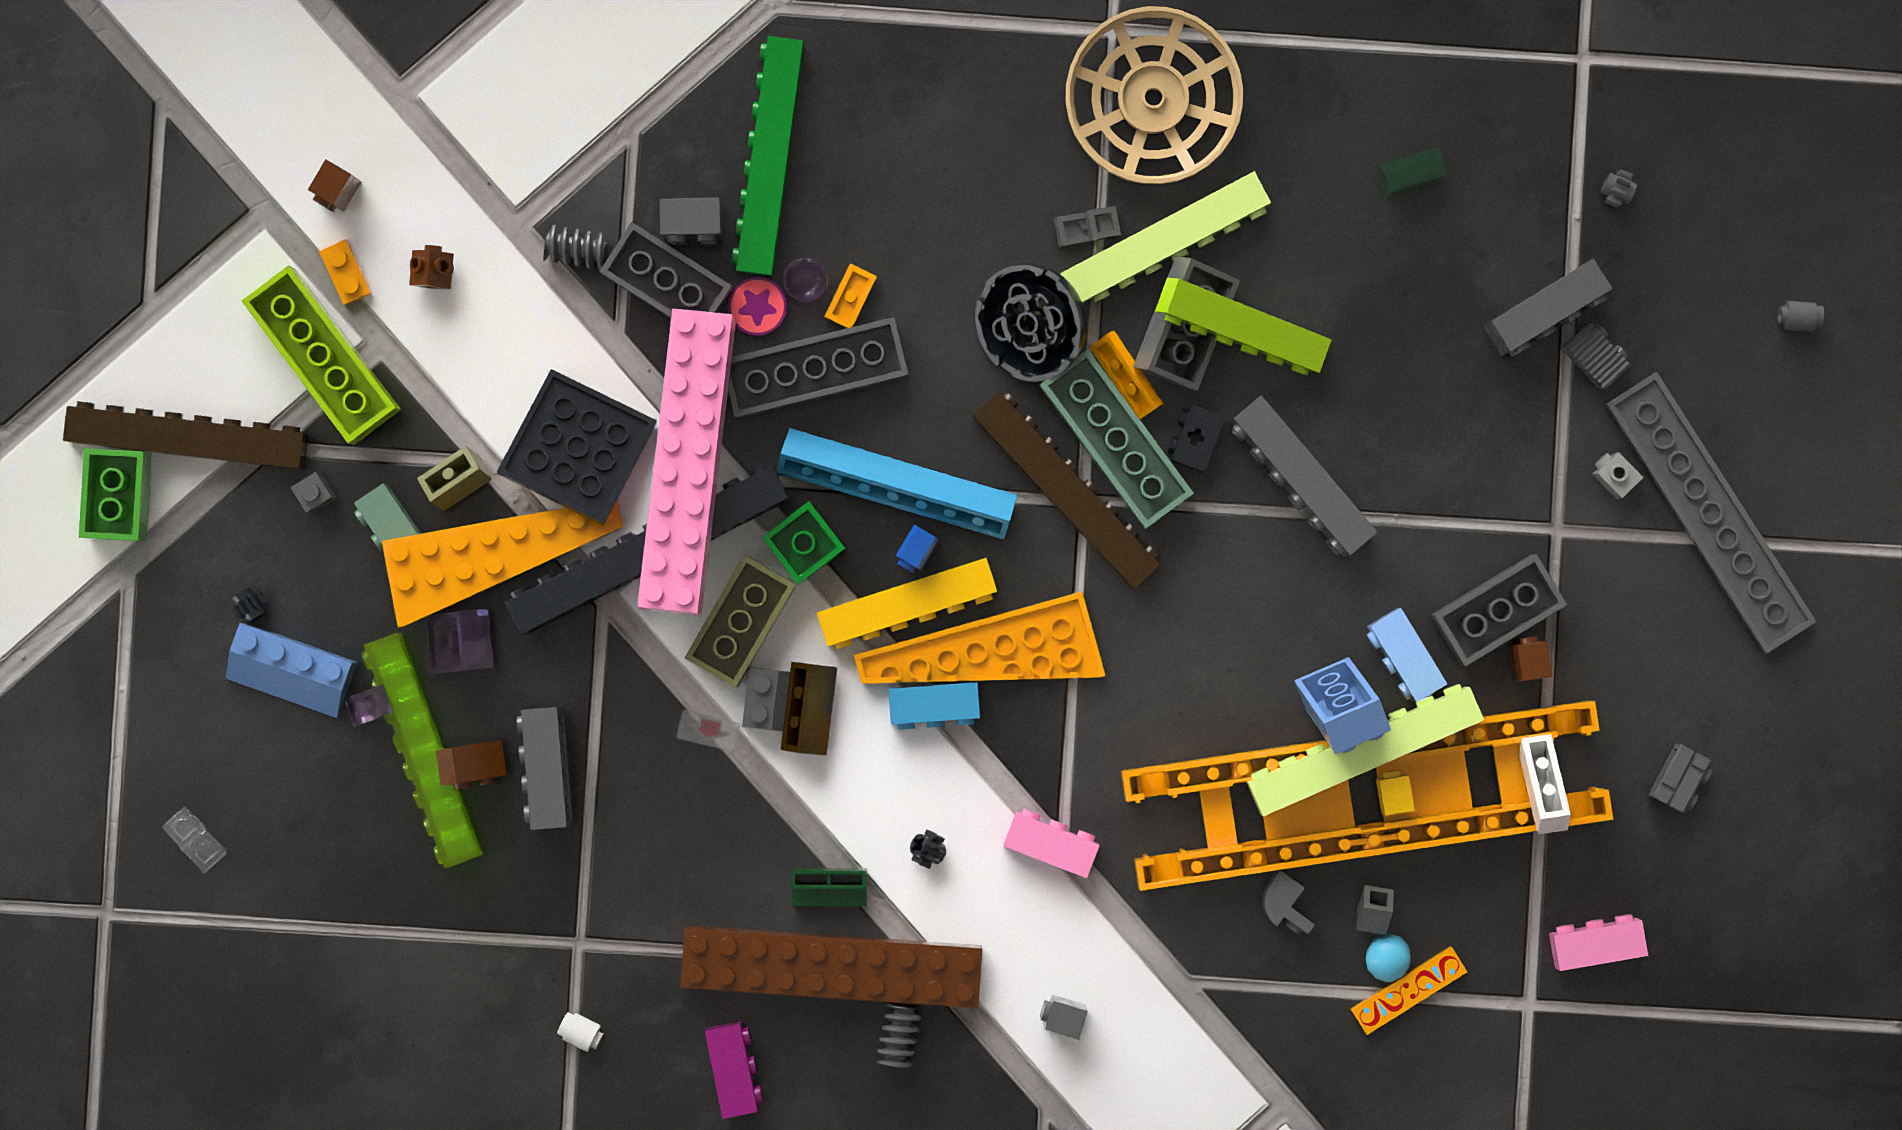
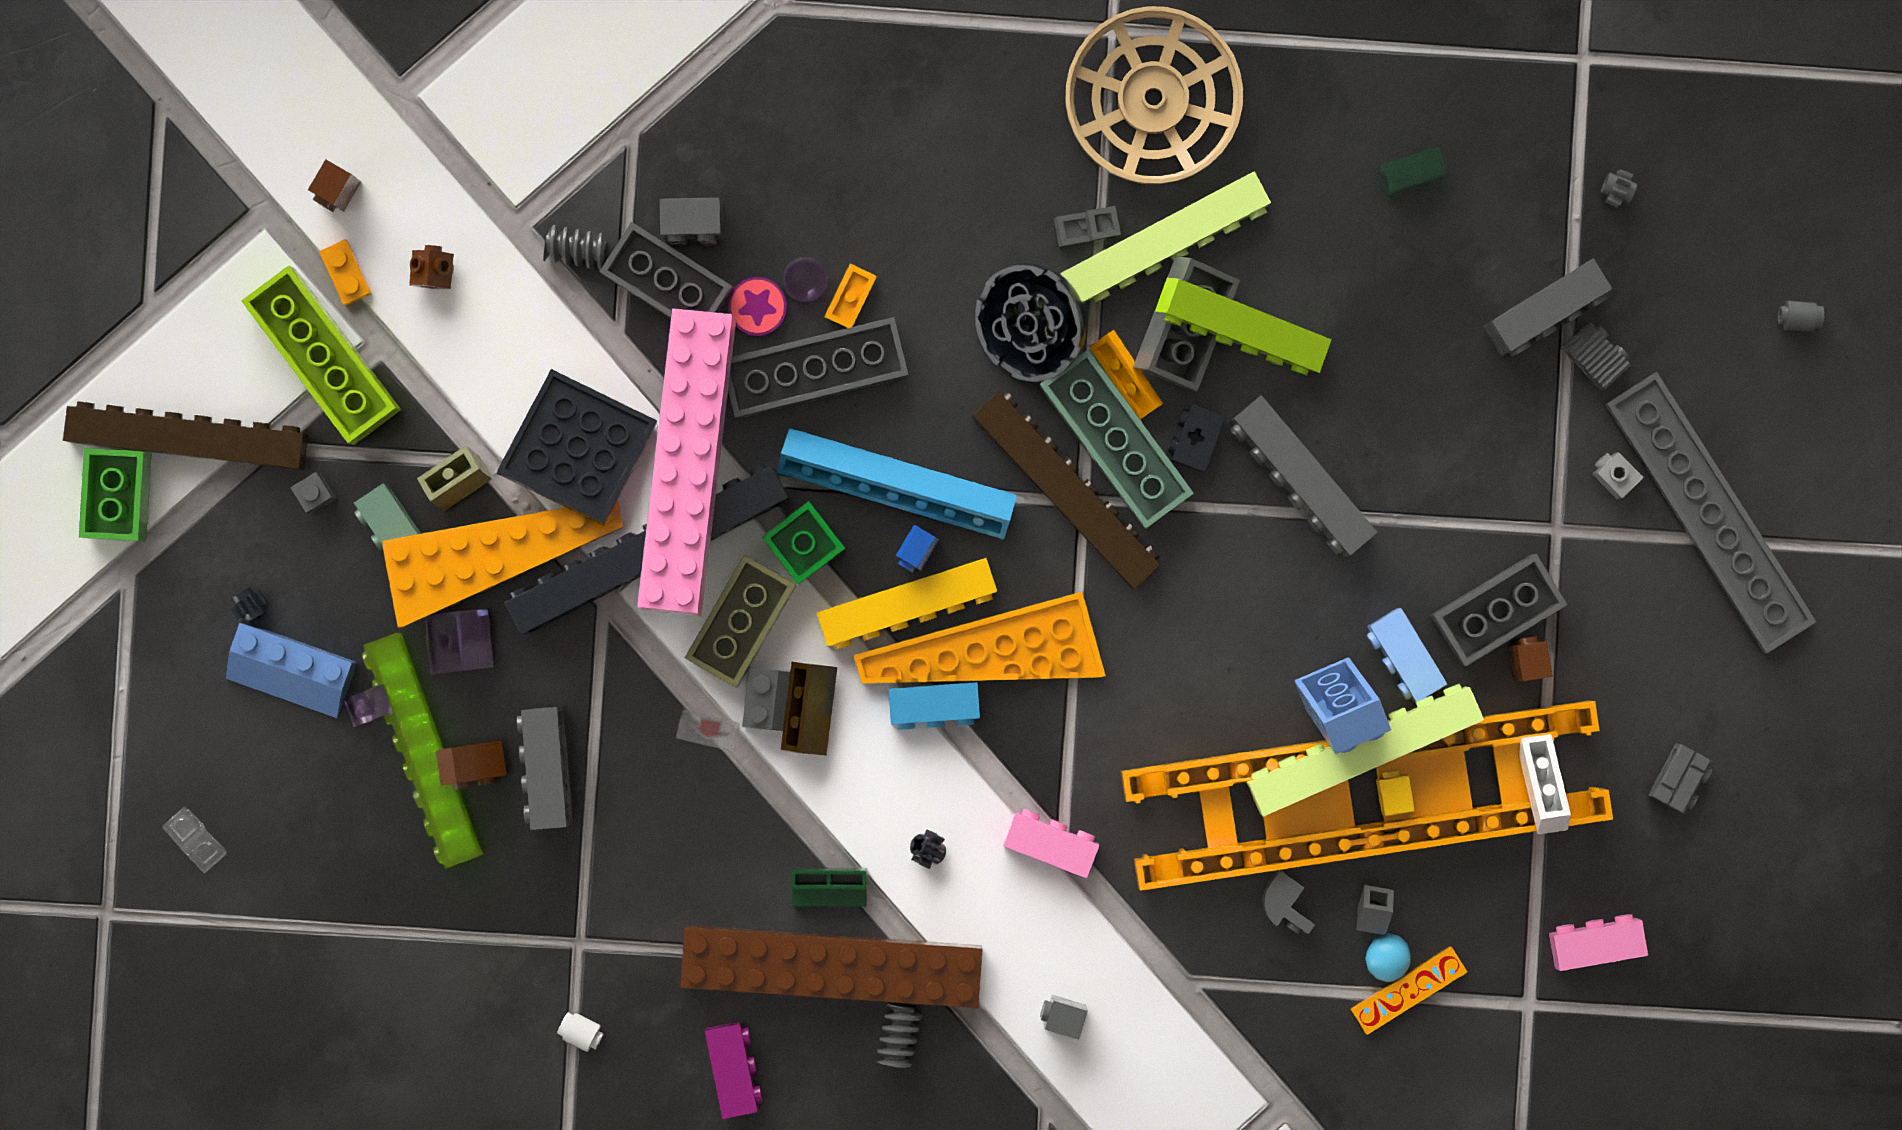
(769, 156): green brick -> none

